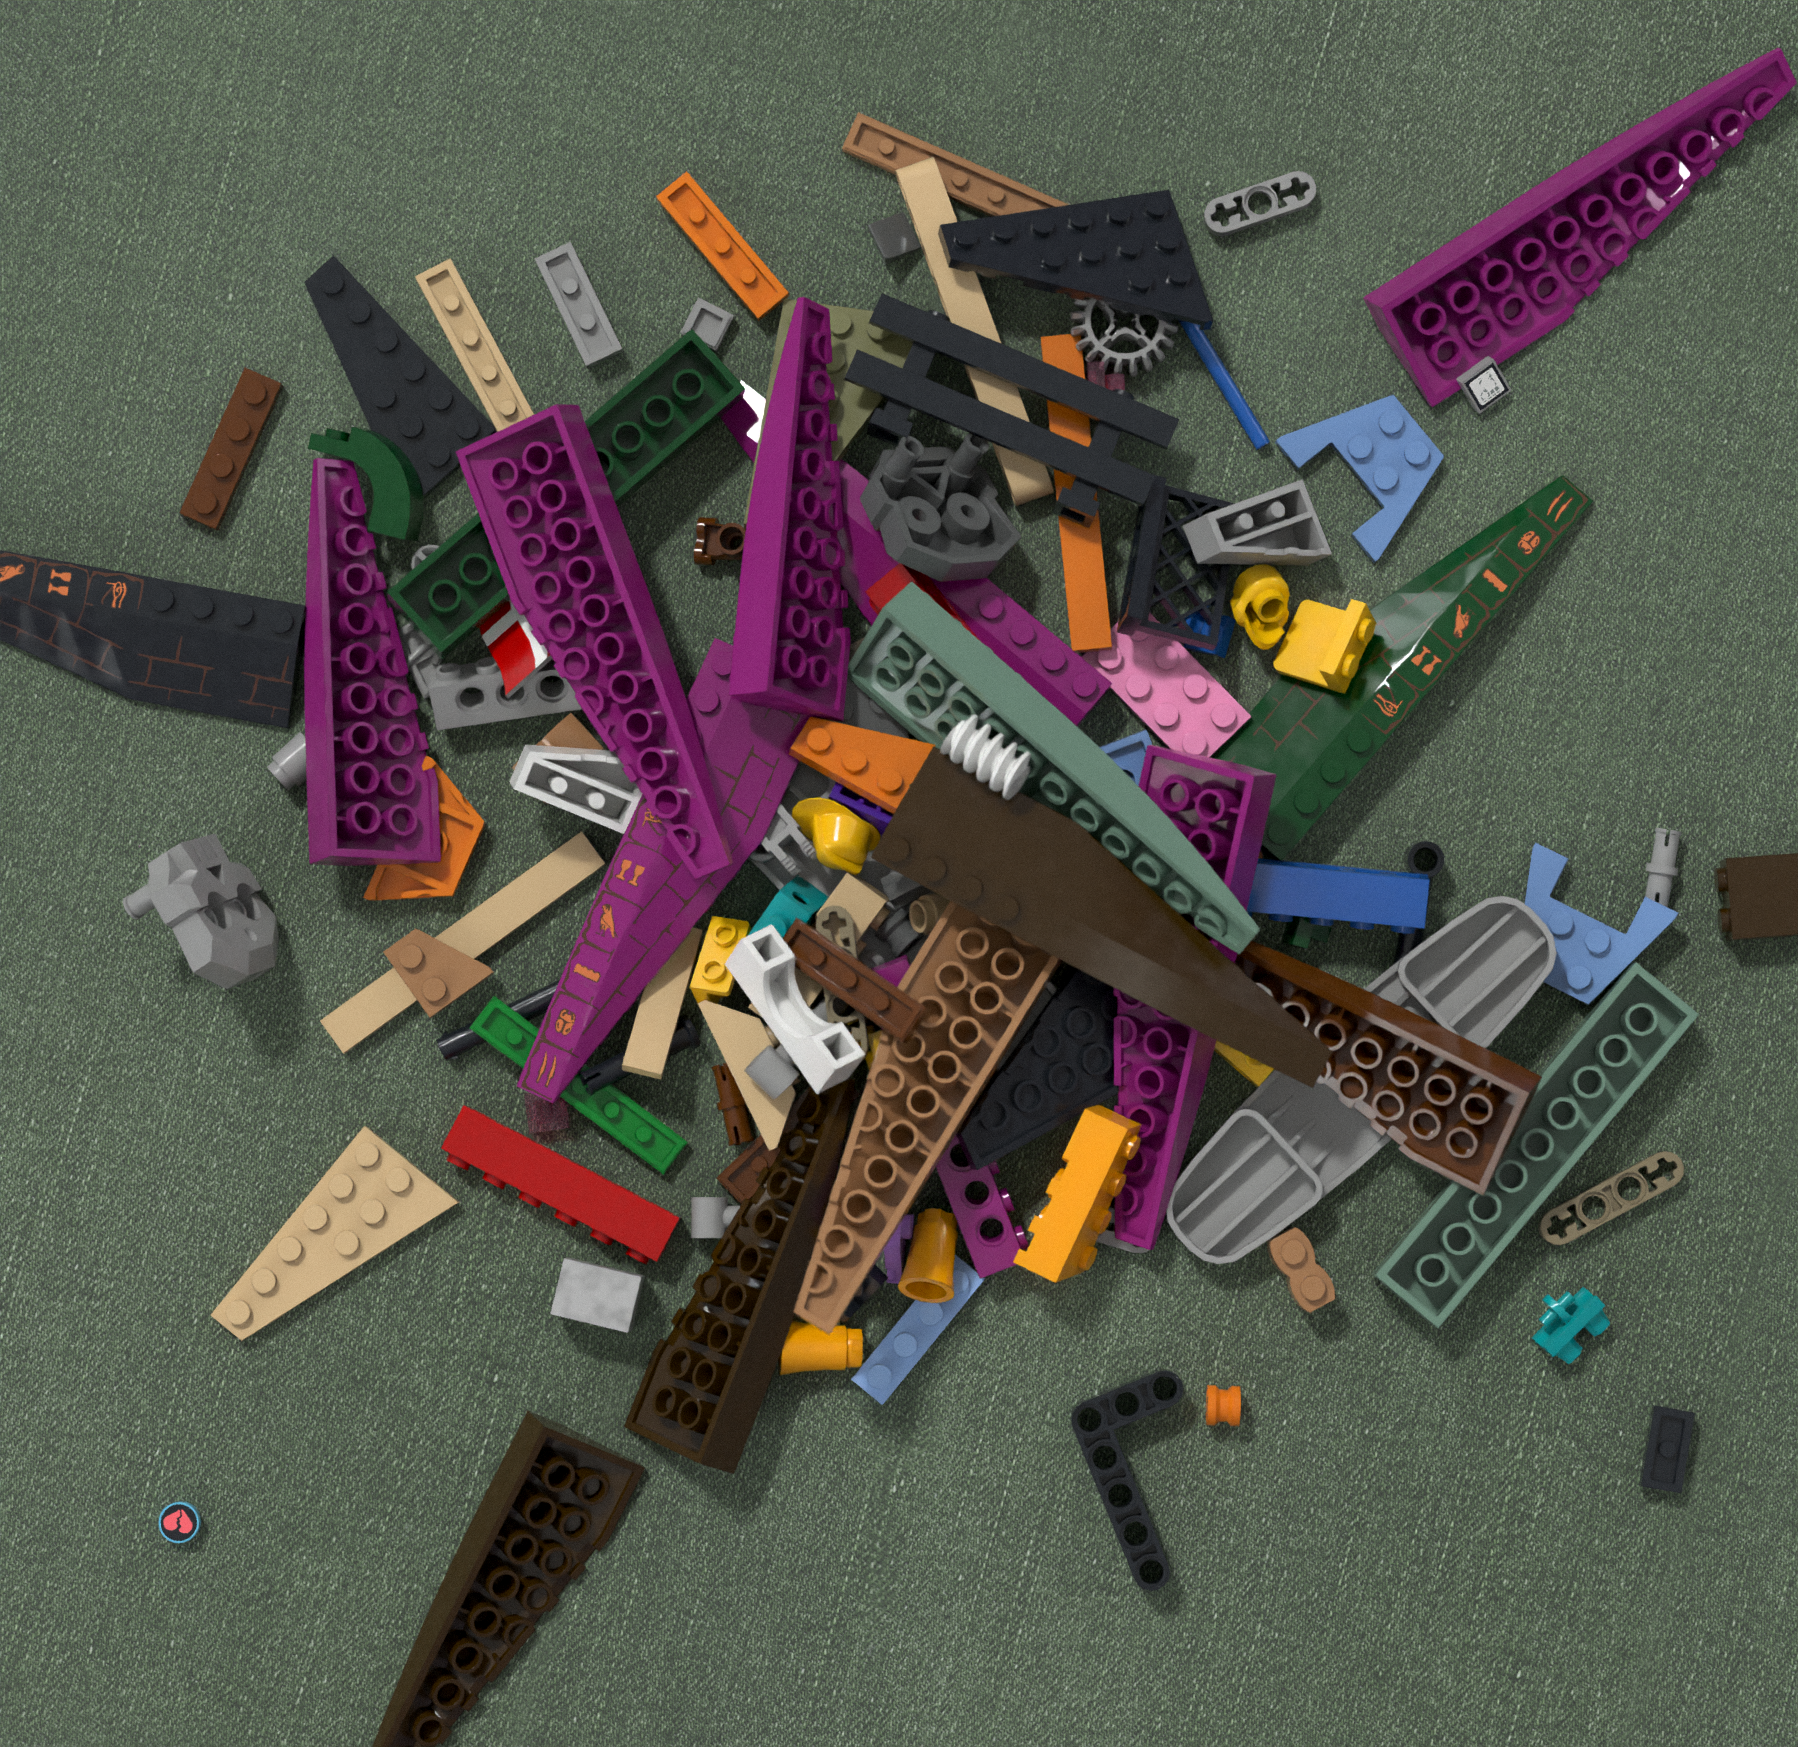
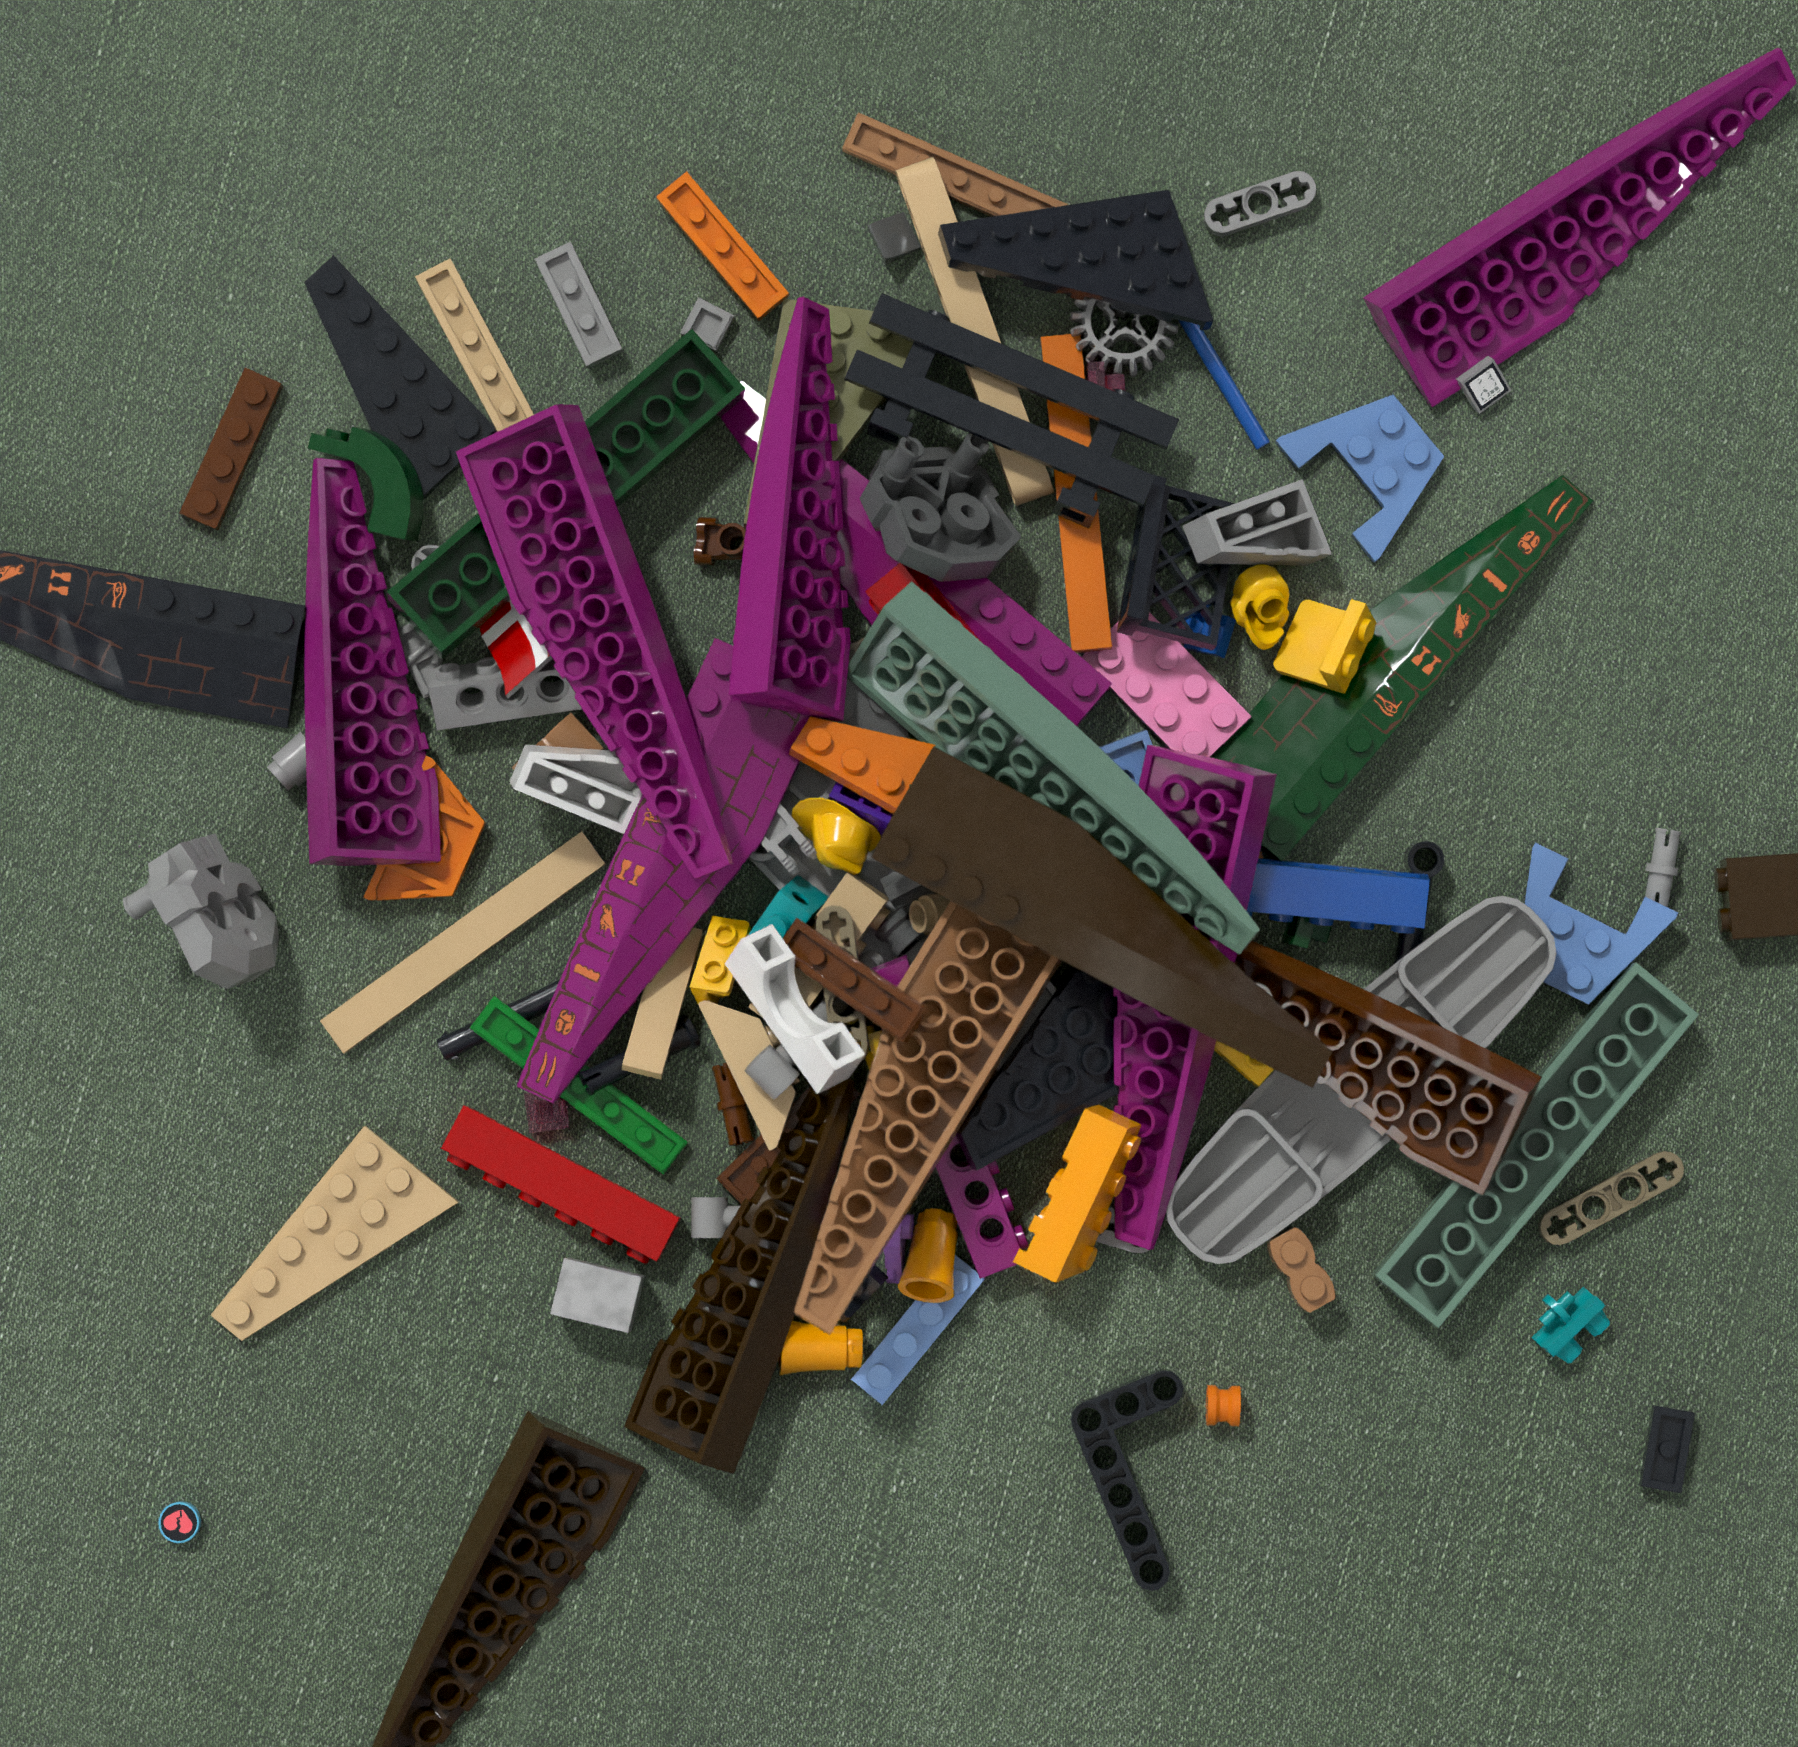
(435, 970): medium nougat wing -> none
(987, 756): white piece -> none

